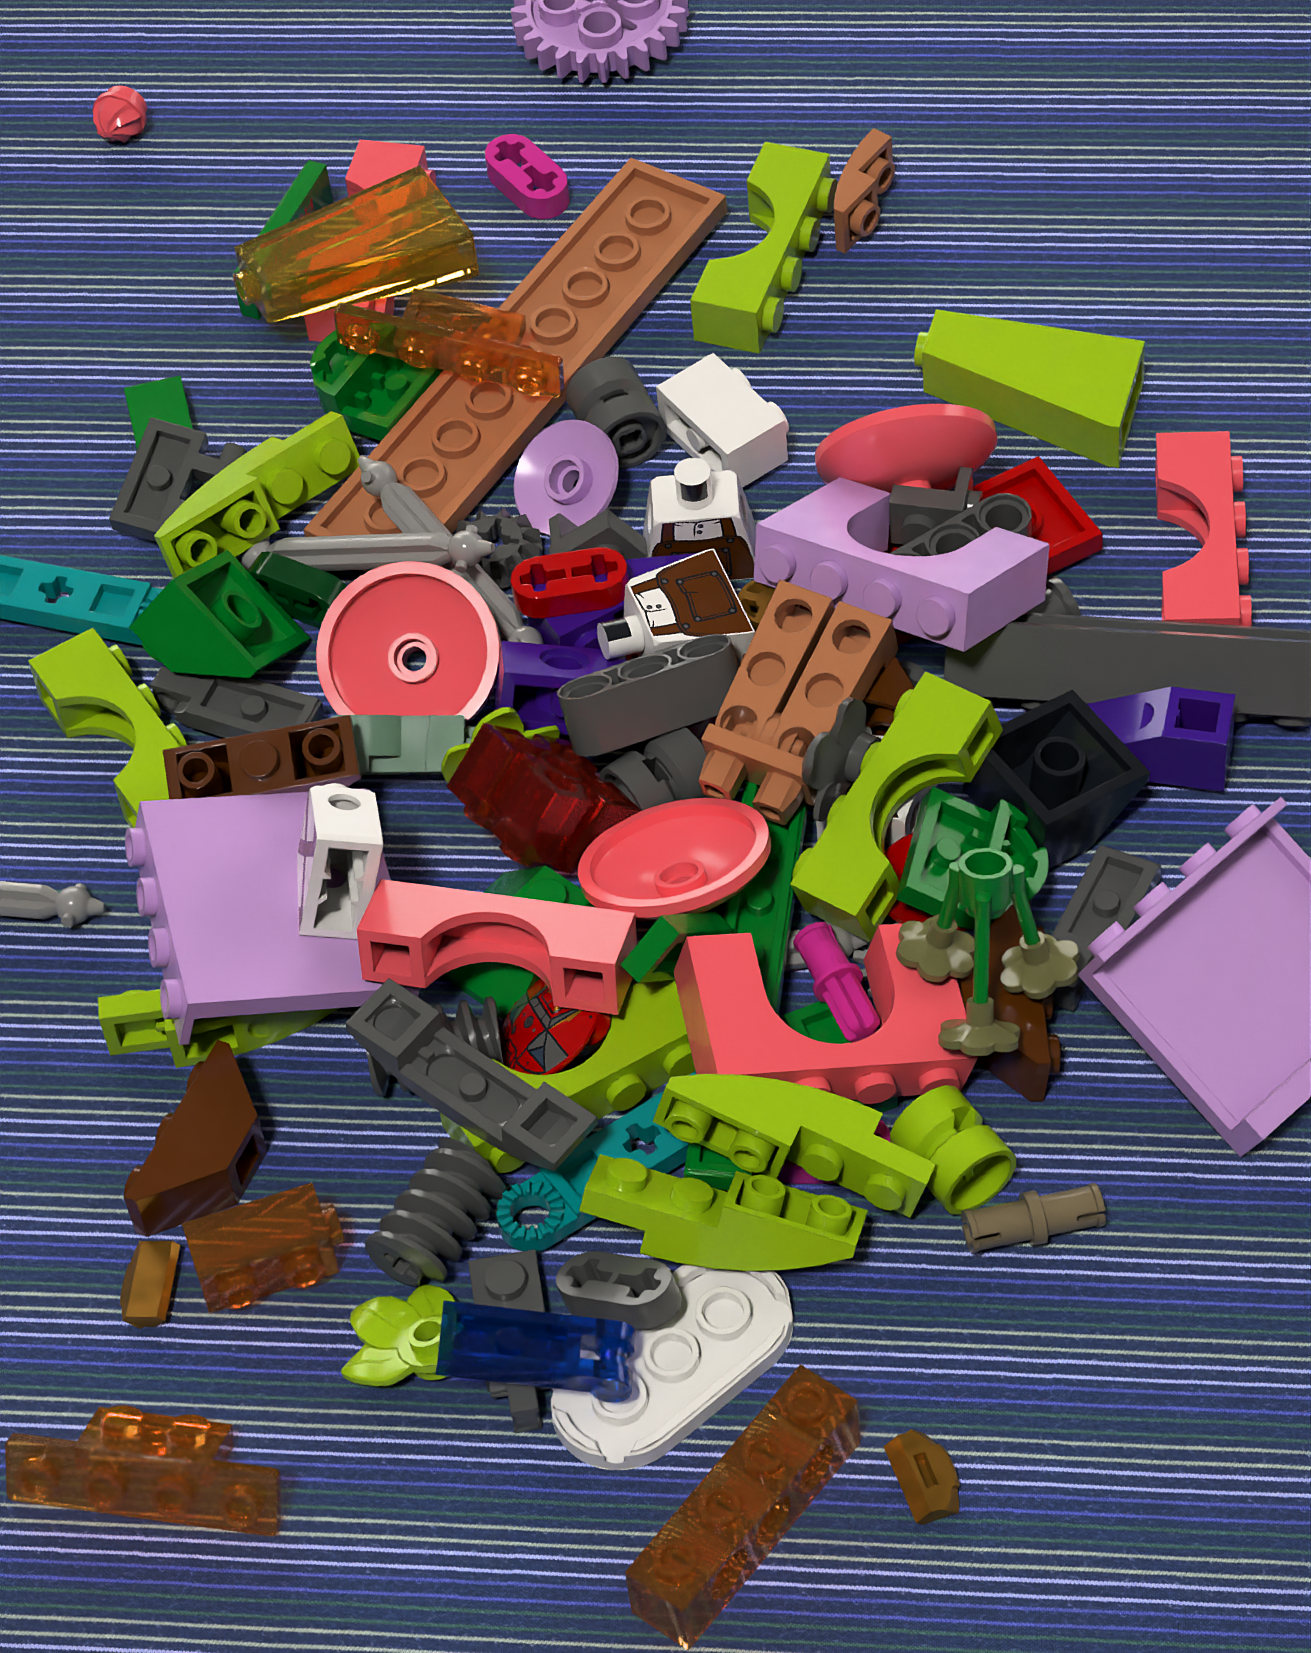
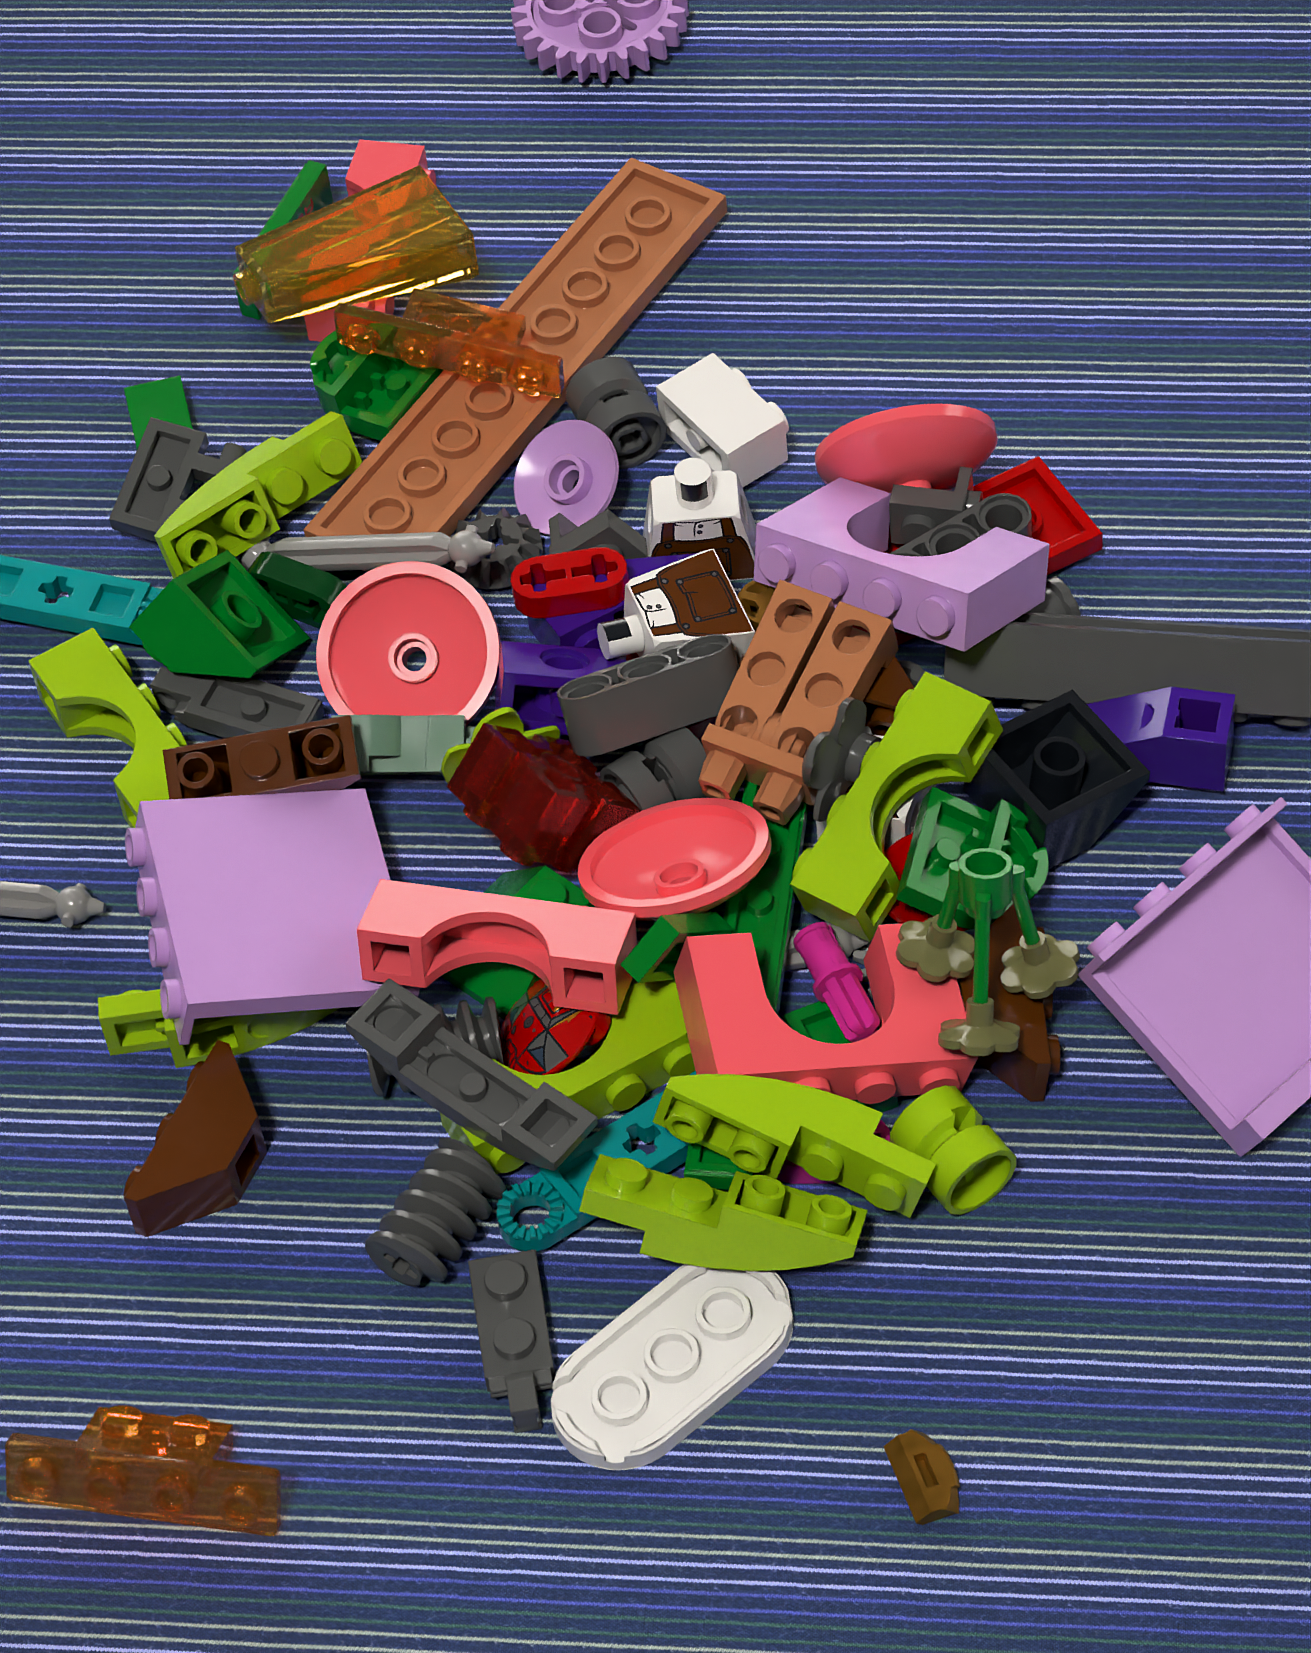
(119, 113): coral plate -> none
(149, 1283): pearl gold piece -> none
(264, 1247): clear orange brick -> none
(344, 834): white torso -> none
(397, 1337): lime plate -> none
(414, 516): light grey wheel -> none
(535, 170): dark pink beam -> none
(536, 1349): clear blue plate -> none
(619, 1289): dark grey beam -> none
(743, 1507): clear orange brick -> none
(745, 293): lime arch -> none
(856, 198): nougat slope -> none
(1033, 1218): dark tan pin -> none
(1037, 379): lime slope -> none
(1103, 896): dark grey hinge -> none
(1196, 492): coral arch -> none

